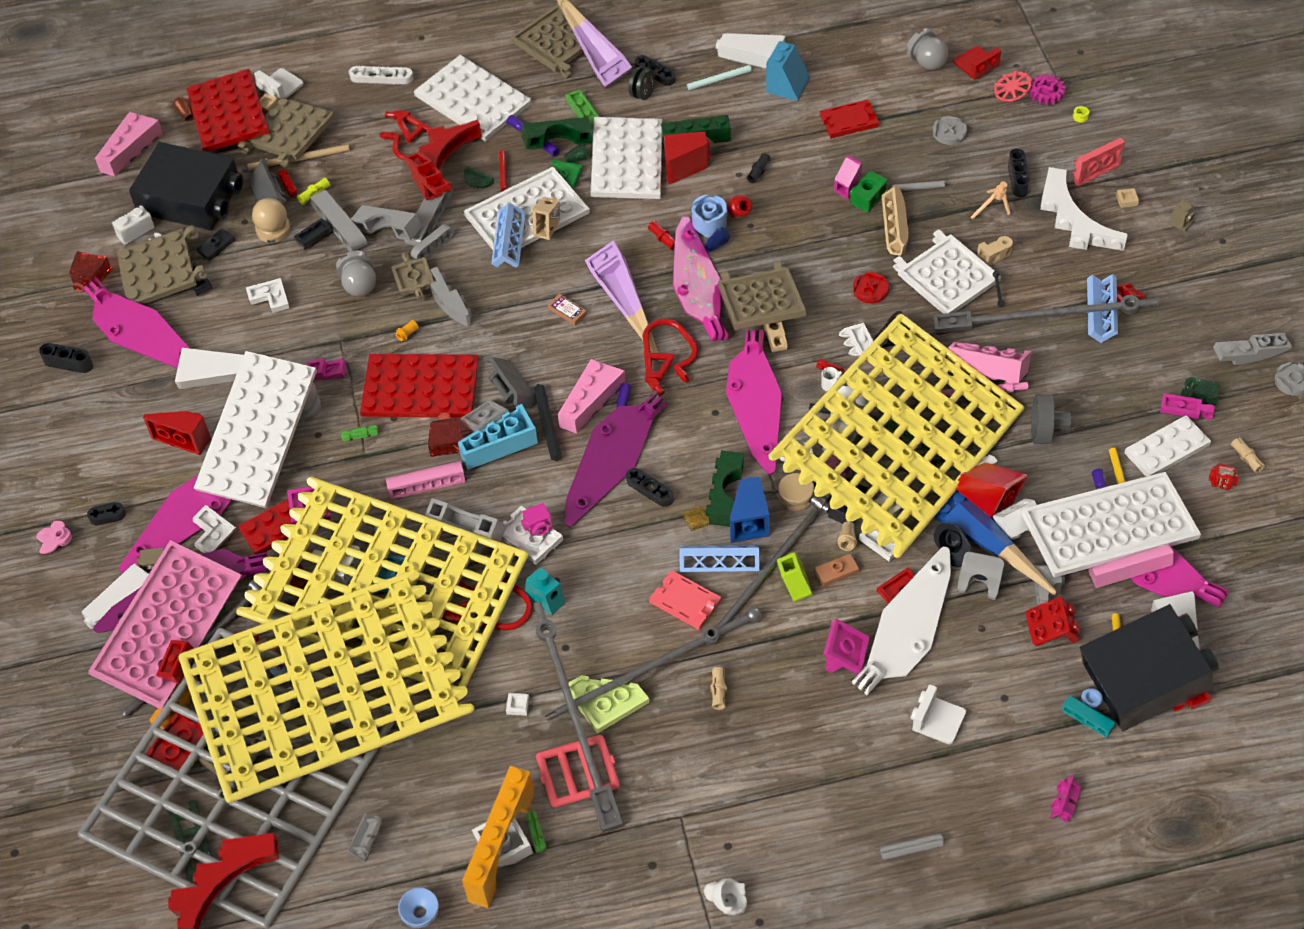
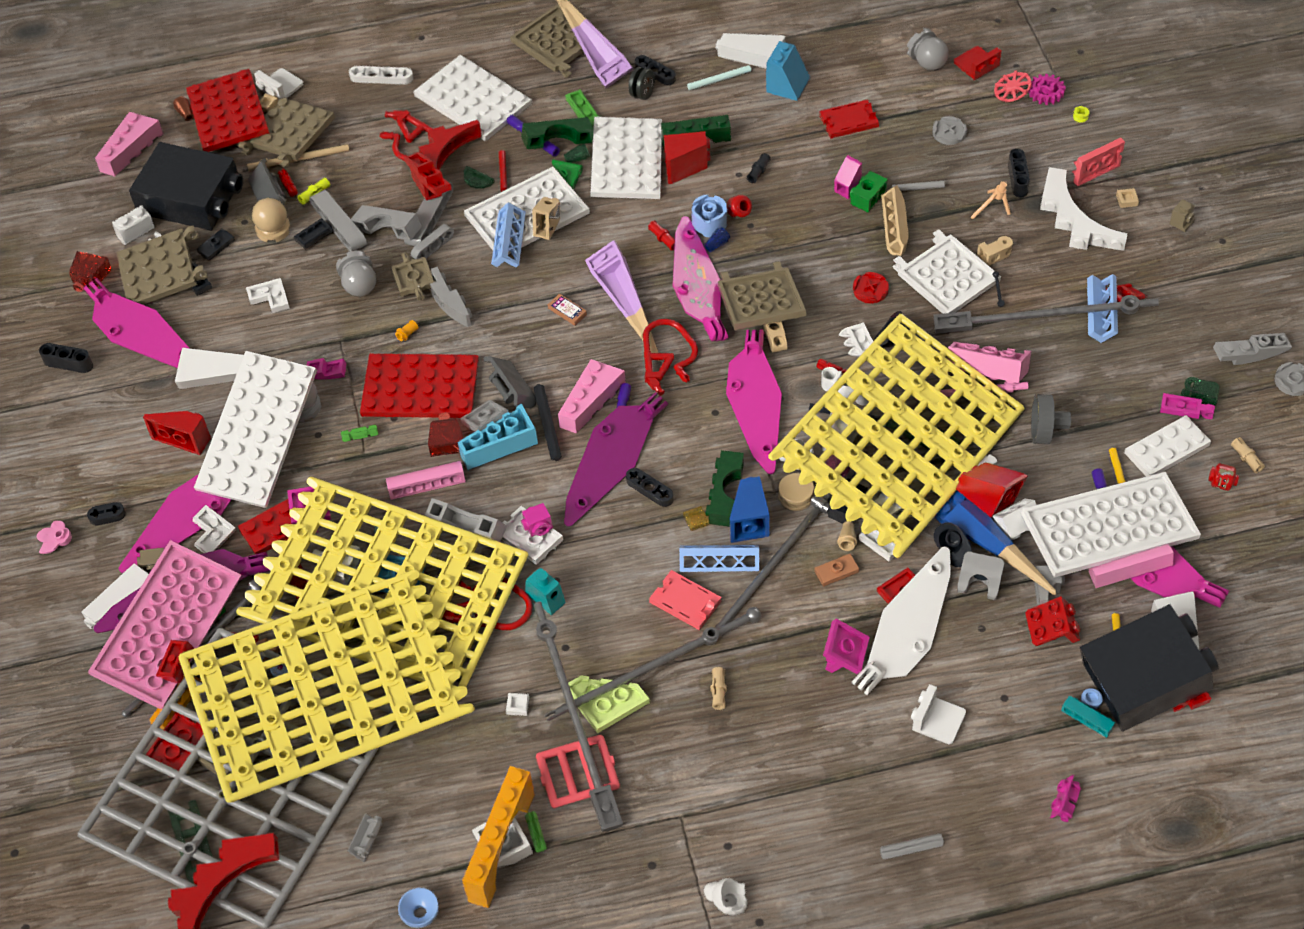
(794, 576): lime slope -> none

